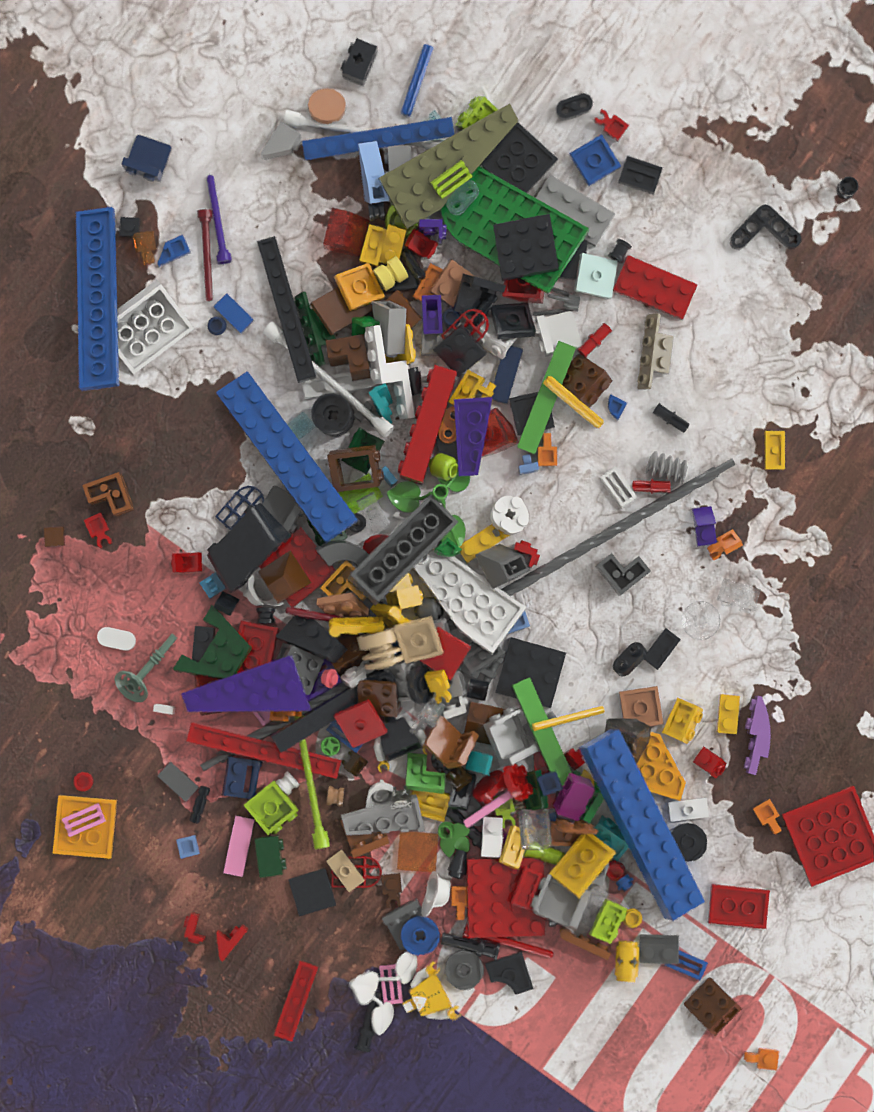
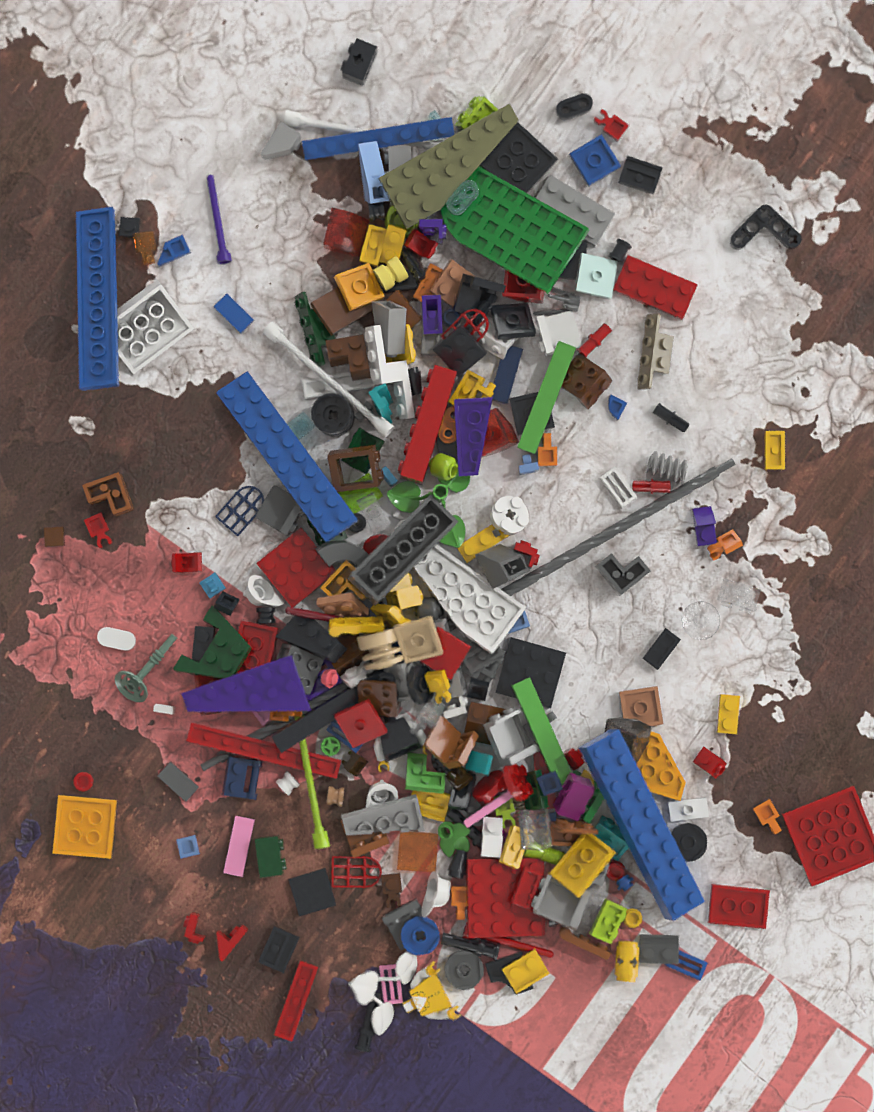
(68, 826): bright pink tile -> none
(147, 158): dark blue bracket -> none
(199, 804): black axle -> none
(205, 217): dark red piece -> none
(216, 325): dark blue plate -> none
(246, 546): black windscreen -> none
(271, 808): lime plate -> none
(279, 949): none -> black plate
(284, 577): reddish brown slope -> none
(286, 309): black tile -> none
(326, 106): nougat tile -> none
(345, 870): tan plate -> none
(360, 323): green panel -> none
(401, 798): clear smoke tile -> none
(417, 80): blue axle -> none
(447, 548): green tile -> none
(466, 177): lime tile -> none
(525, 971): none -> yellow plate
(526, 247): black plate -> none
(568, 718): yellow bar -> none
(573, 402): yellow axle -> none
(629, 659): black plate -> none
(683, 721): yellow bracket -> none
(712, 1006): reddish brown bracket -> none
(758, 726): medium lavender slope -> none
(765, 1058): orange plate -> none
(849, 184): black wheel -> none

